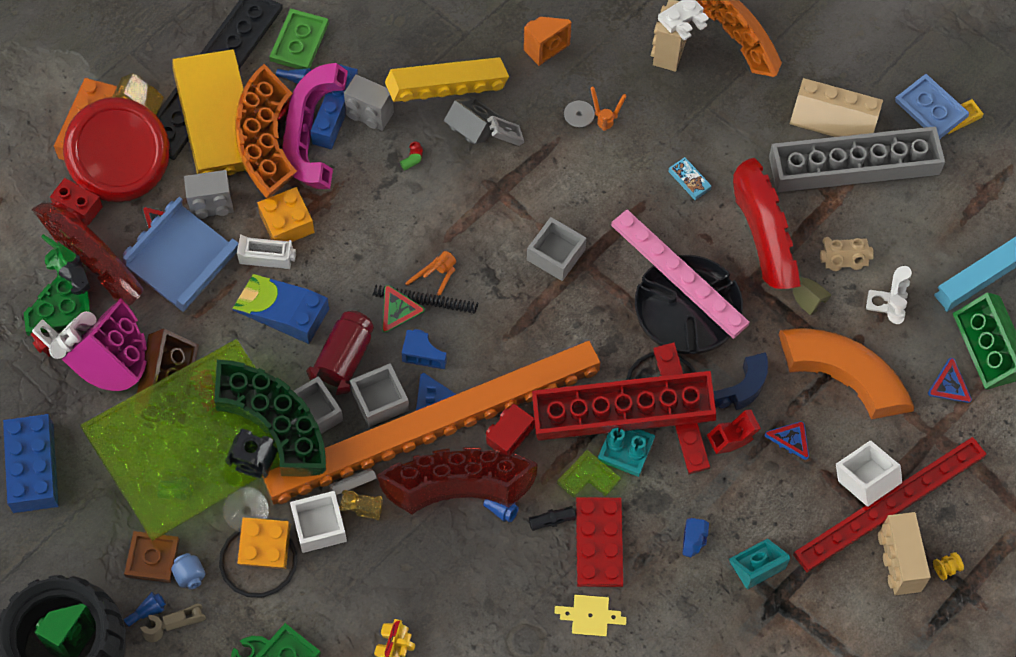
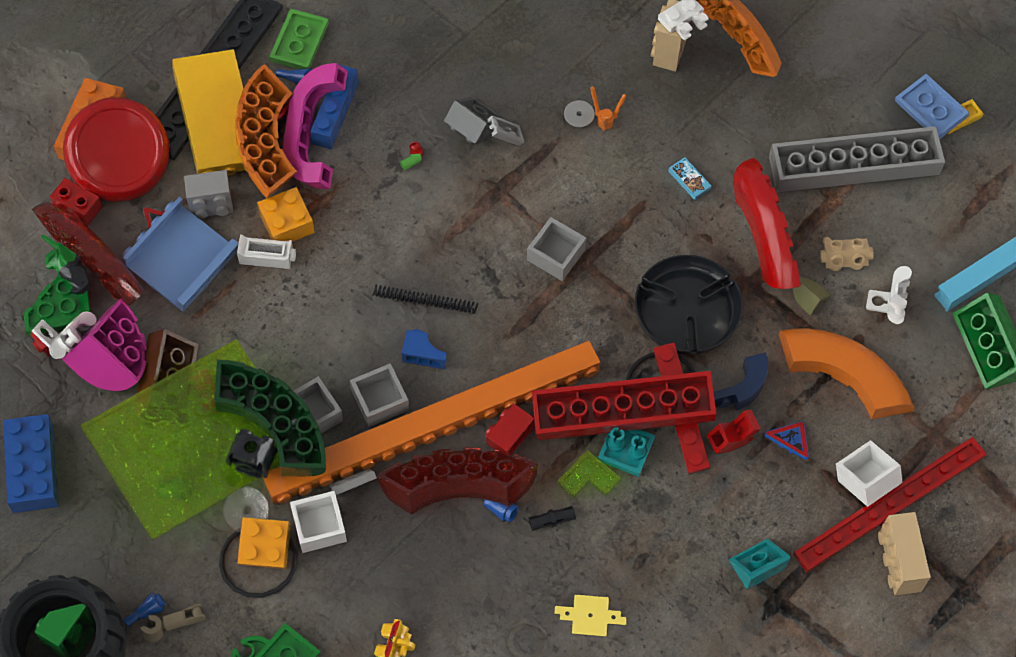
(136, 89): clear yellow brick -> none
(151, 558): dark orange plate -> none
(188, 571): medium blue head -> none
(283, 307): blue slope -> none
(343, 351): dark red piece -> none
(361, 504): clear yellow animal -> none
(368, 103): light grey piece -> none
(398, 309): piece -> none
(431, 392): blue piece -> none
(443, 264): orange plant -> none
(446, 79): yellow brick -> none
(546, 38): orange slope -> none
(599, 542): red plate -> none
(680, 274): bright pink plate -> none
(694, 536): blue rock -> none
(834, 110): tan slope -> none
(948, 565): yellow bush -> none
(950, 384): piece -> none

